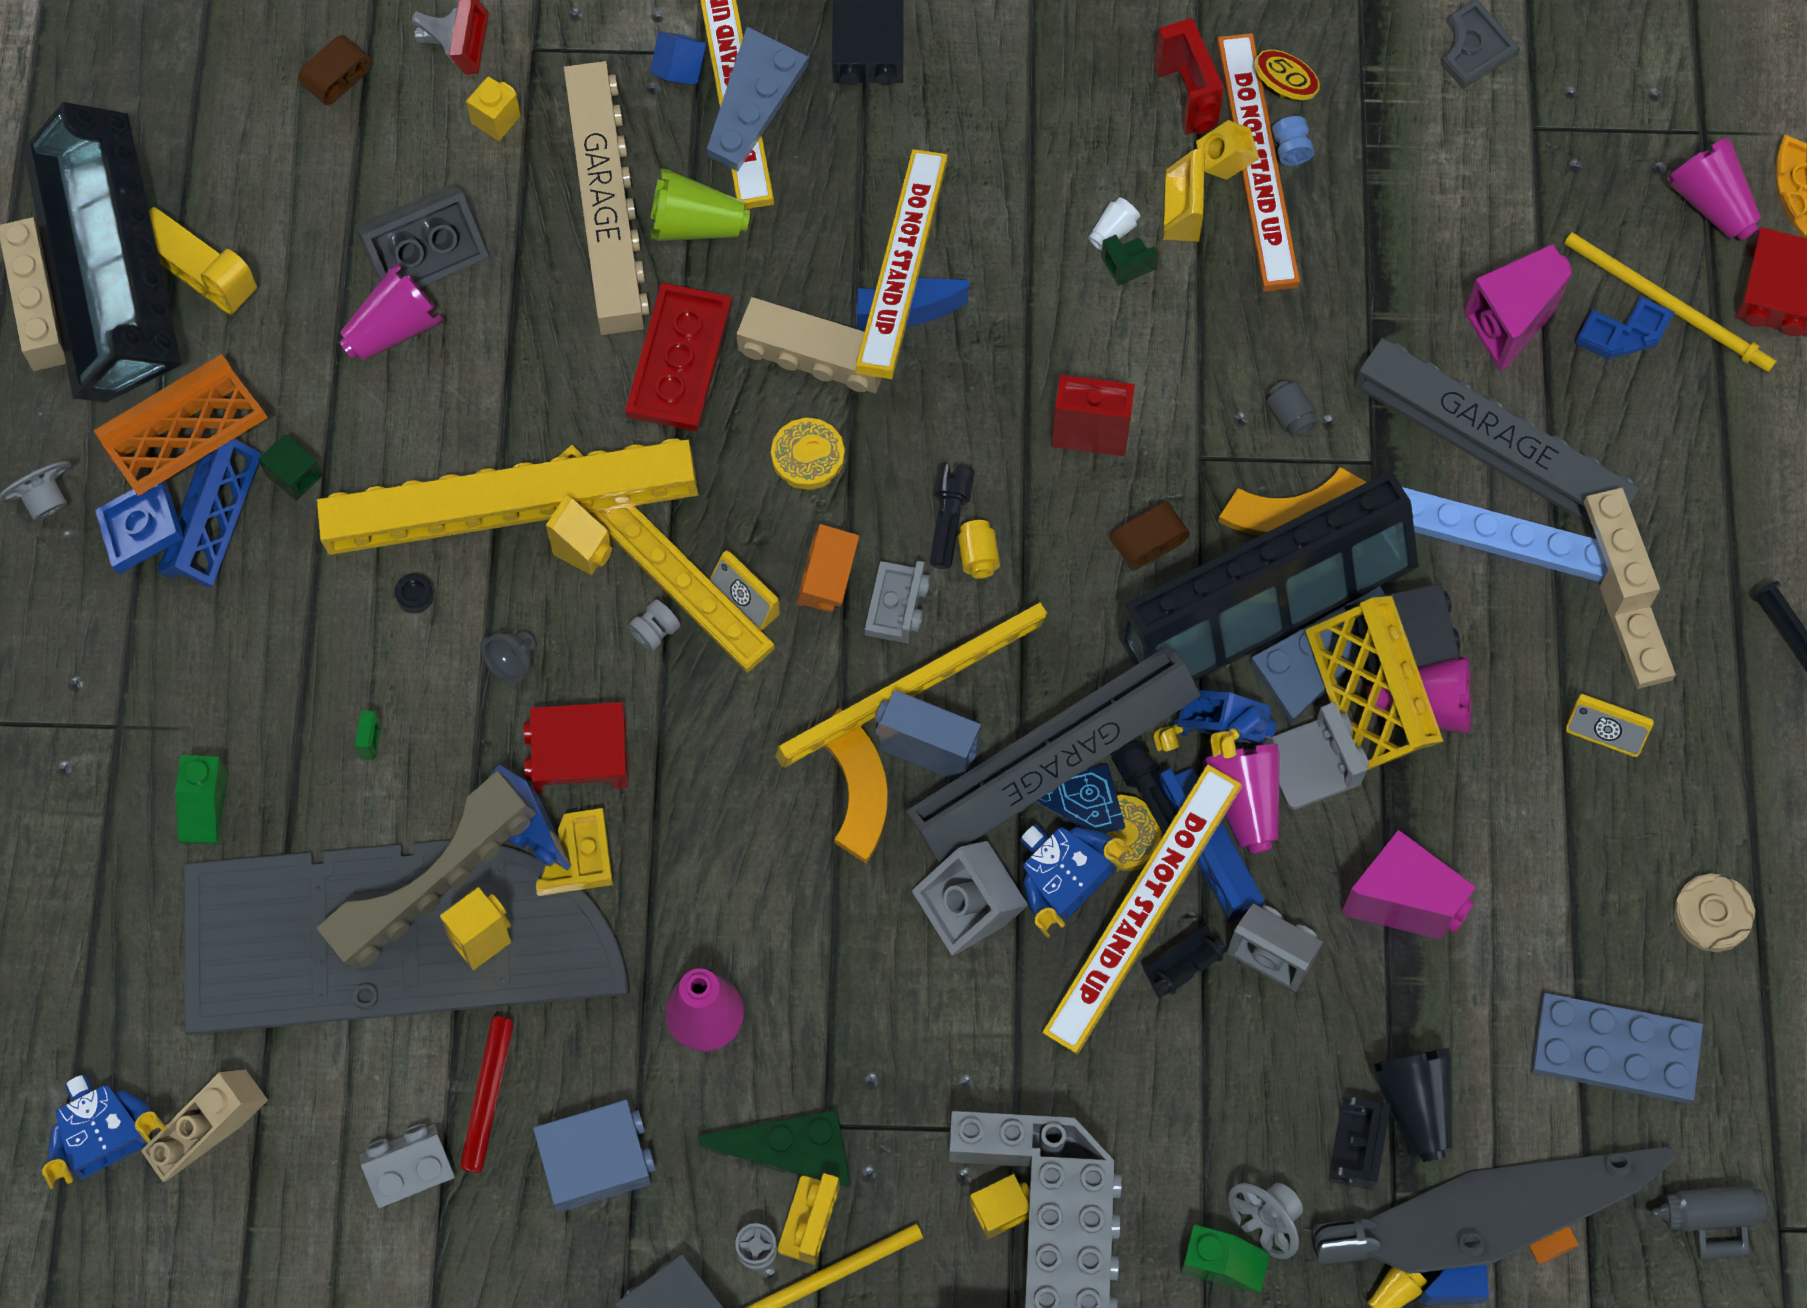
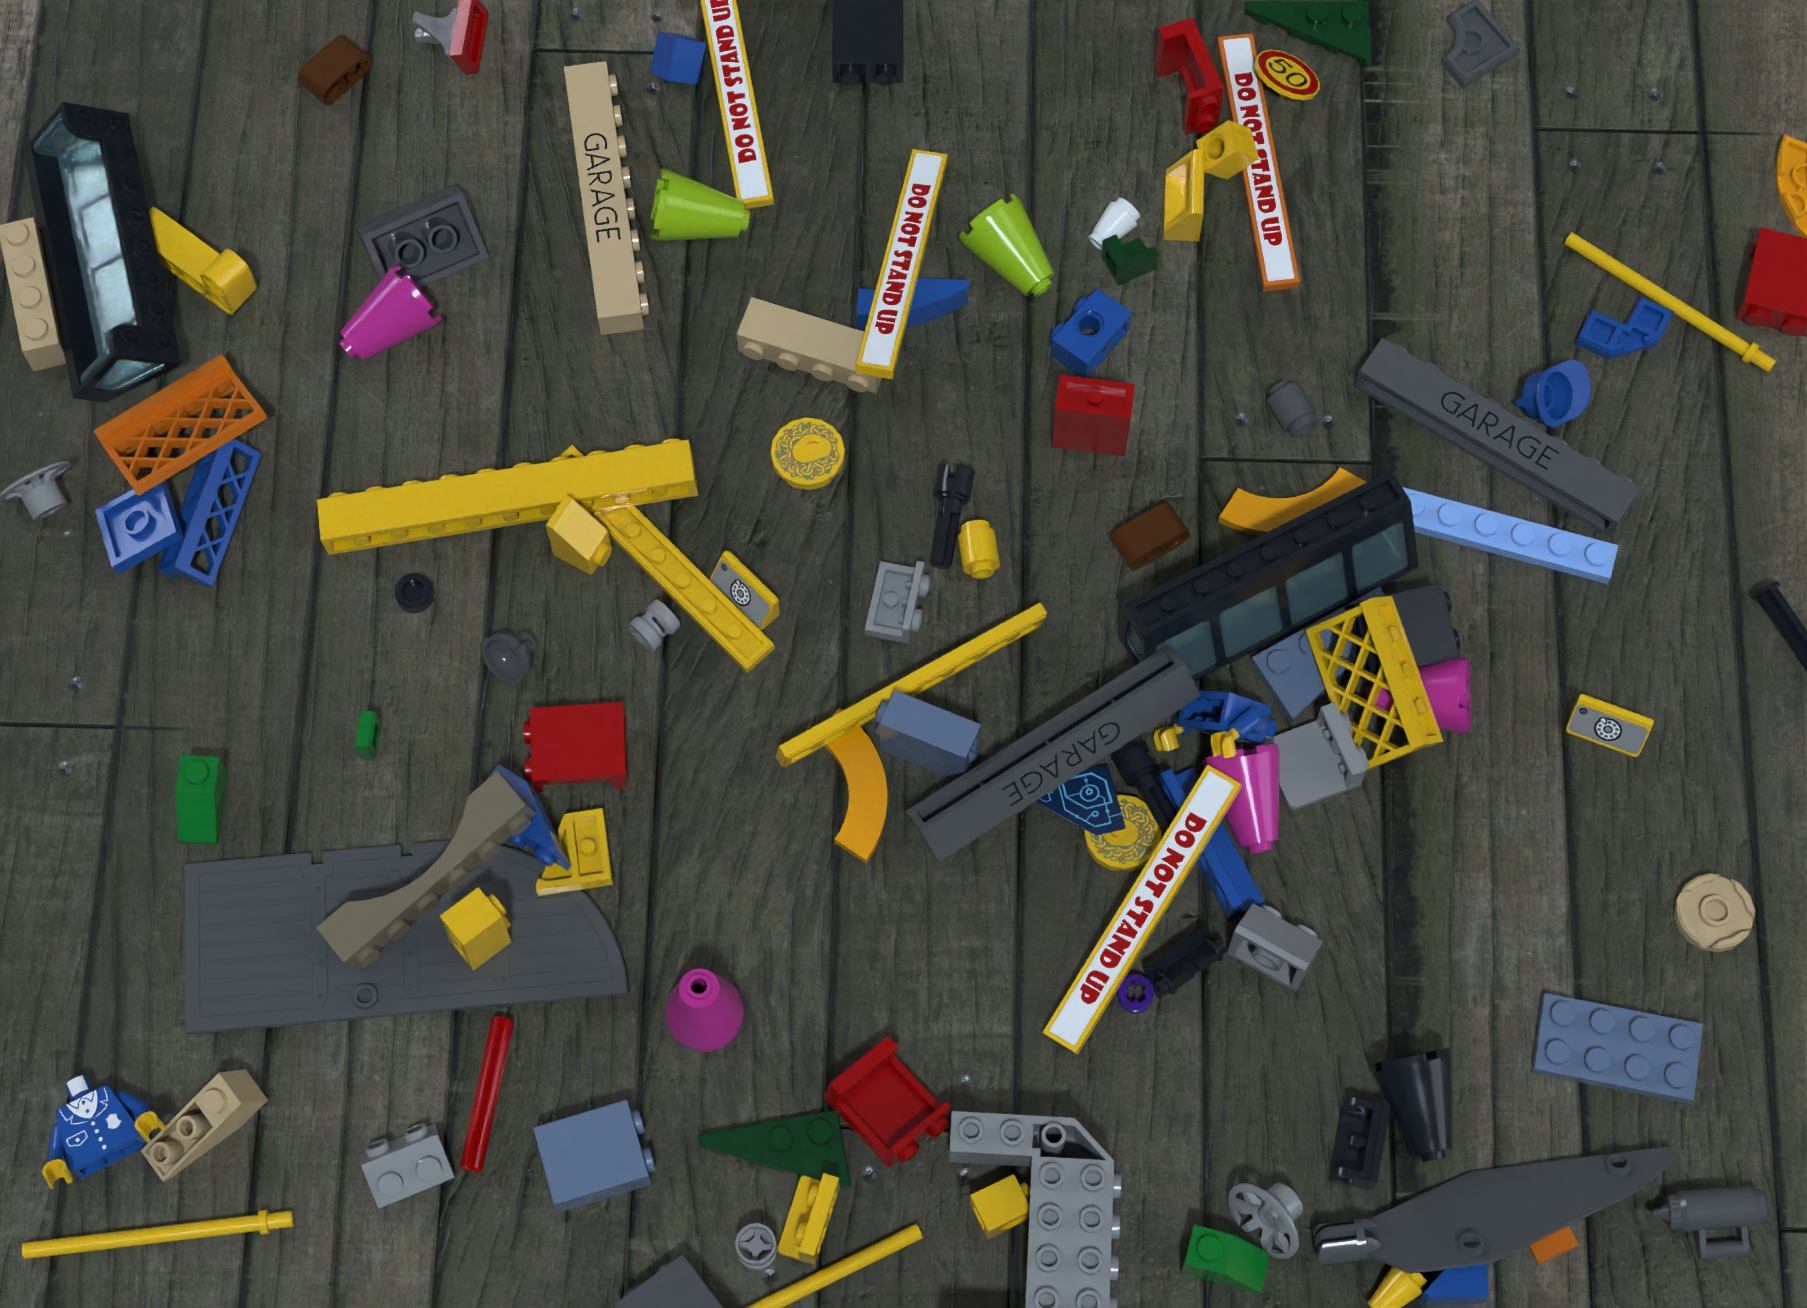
(262, 1222): none -> yellow bar
(290, 467): dark green panel -> none
(493, 108): yellow brick -> none
(678, 357): red plate -> none
(755, 92): sand blue wing -> none
(827, 568): orange hinge -> none
(887, 1105): none -> red panel
(969, 896): light grey slope -> none
(1010, 246): none -> lime cone
(1066, 870): blue torso -> none
(1085, 352): none -> blue brick
(1135, 1007): none -> dark purple bush
(1293, 141): medium blue wheel -> none
(1330, 24): none -> dark green wing
(1410, 891): dark pink slope -> none
(1516, 302): dark pink slope -> none
(1556, 393): none -> blue piece
(1629, 588): tan bracket -> none
(1719, 190): dark pink cone -> none

